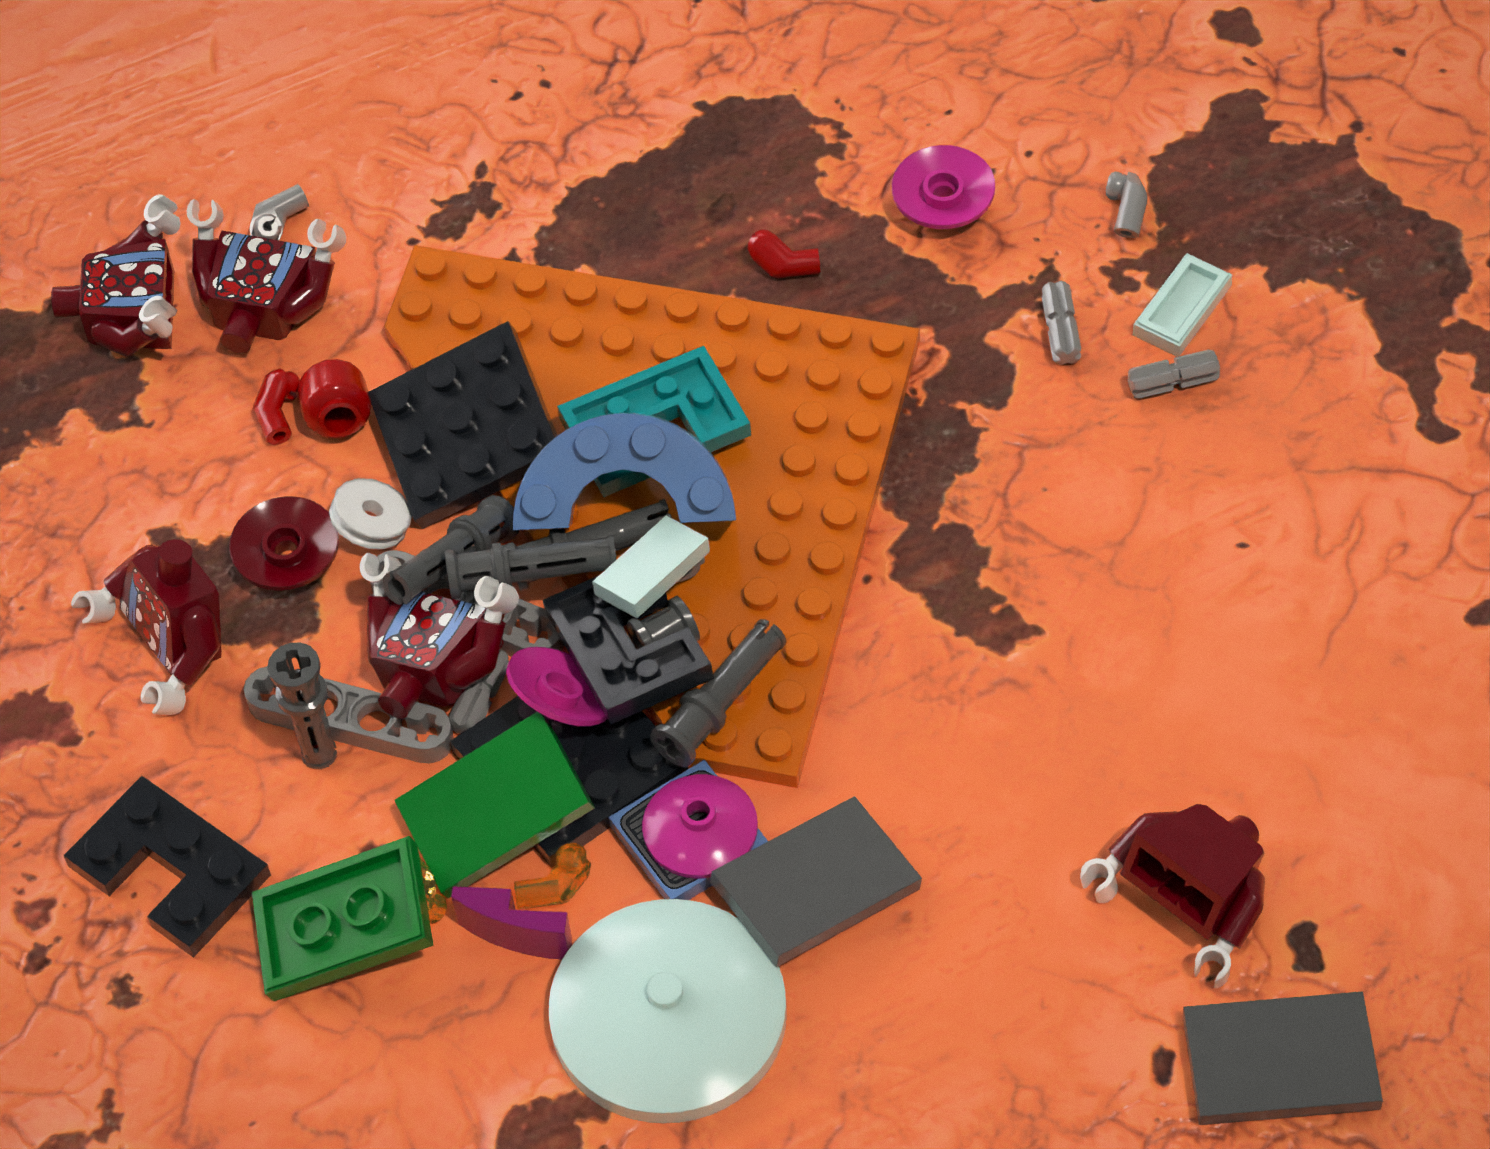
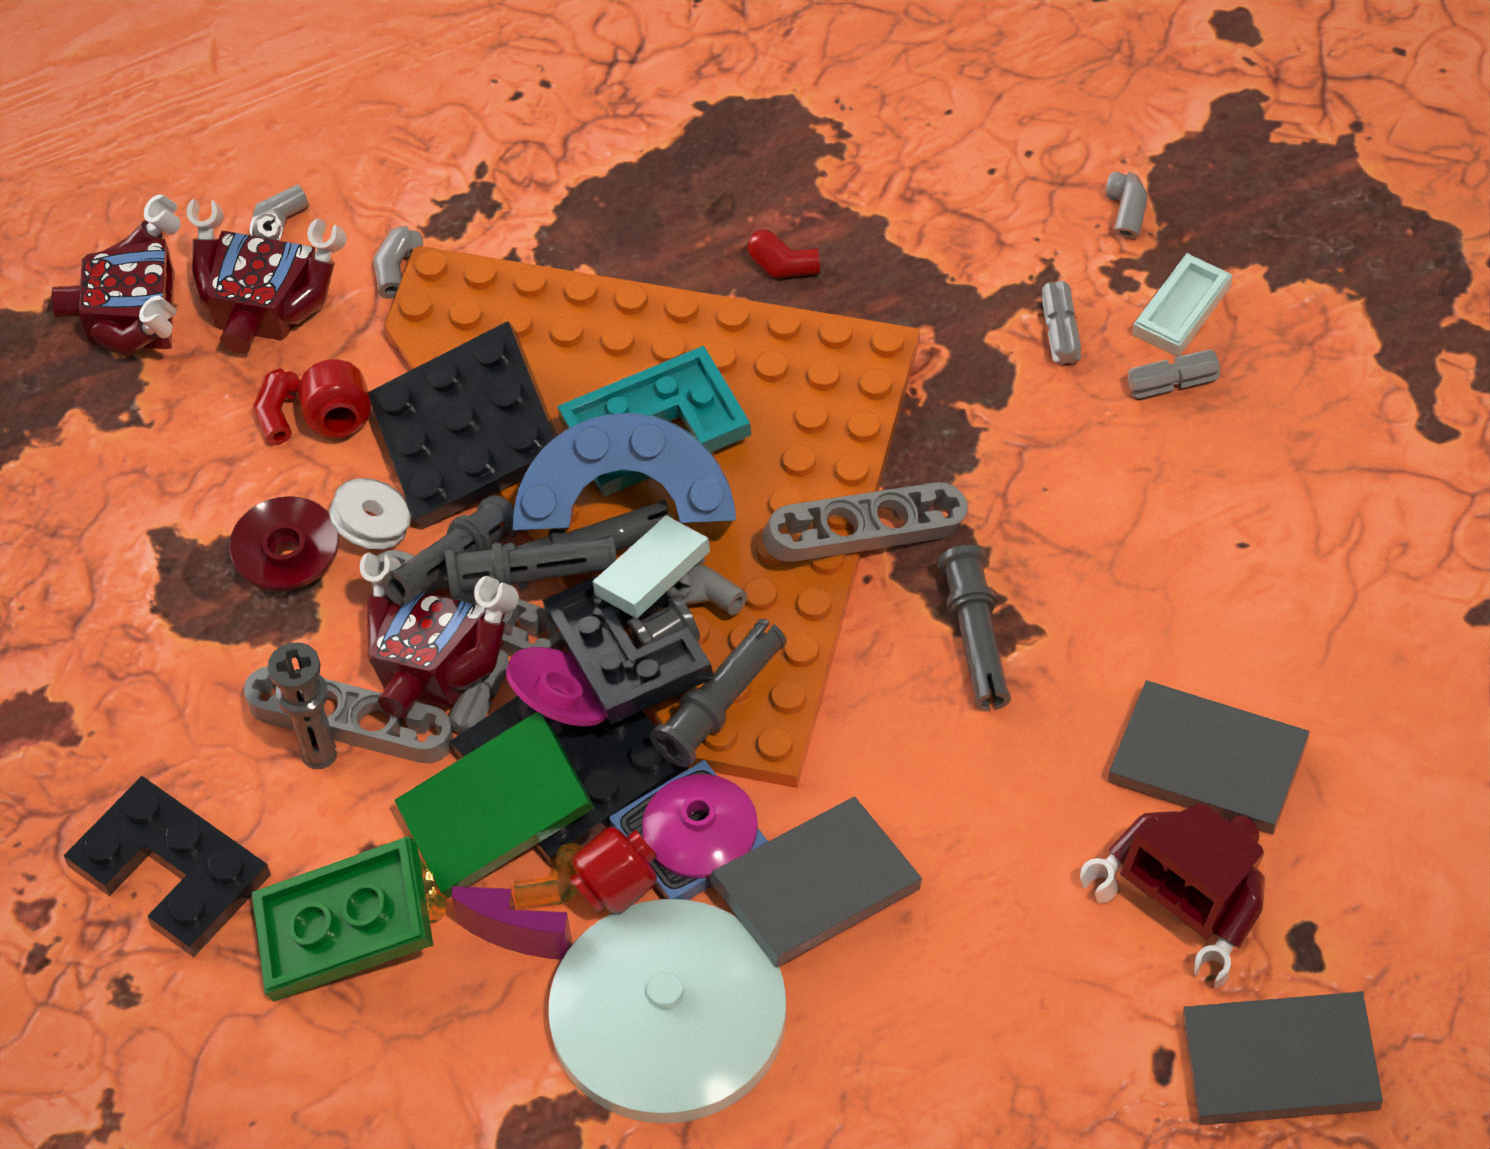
(171, 609): dark red torso -> none
(389, 256): none -> light grey arm
(614, 870): none -> red head
(707, 585): none -> light grey arm
(863, 516): none -> light grey beam
(943, 187): dark pink dish -> none
(972, 606): none -> dark grey pin
(1208, 755): none -> dark grey tile

